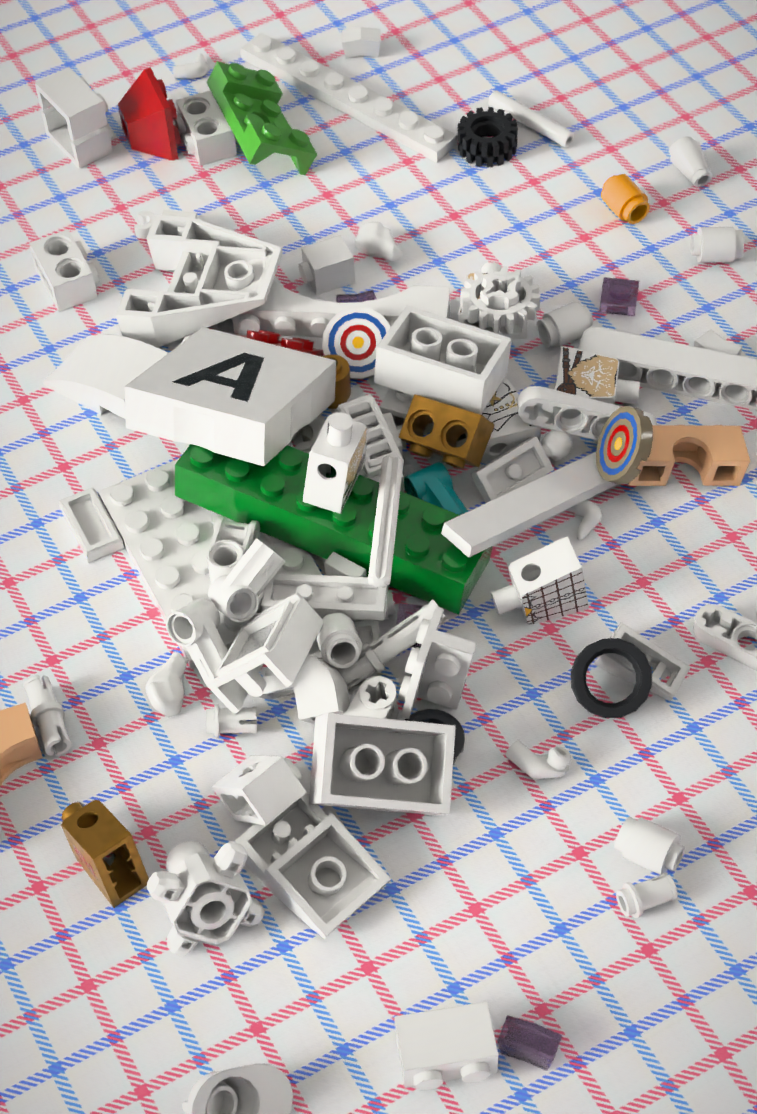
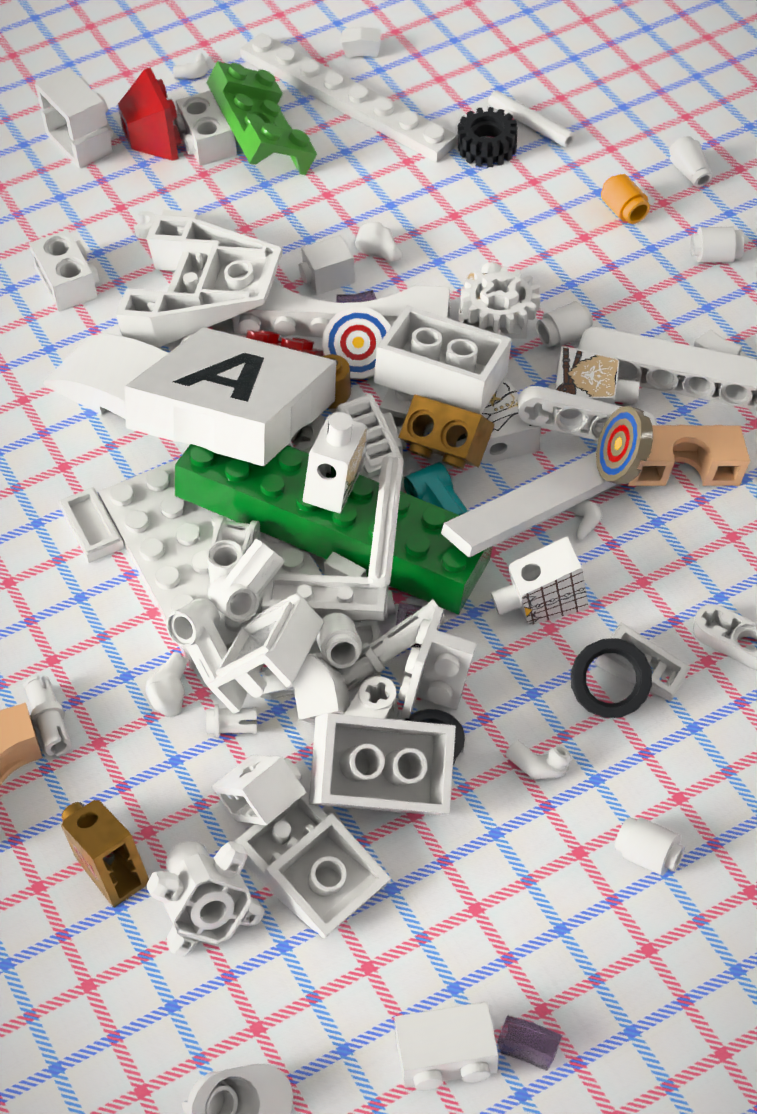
(521, 465): white plate -> none
(619, 296): clear purple plate -> none
(646, 894): white pin -> none

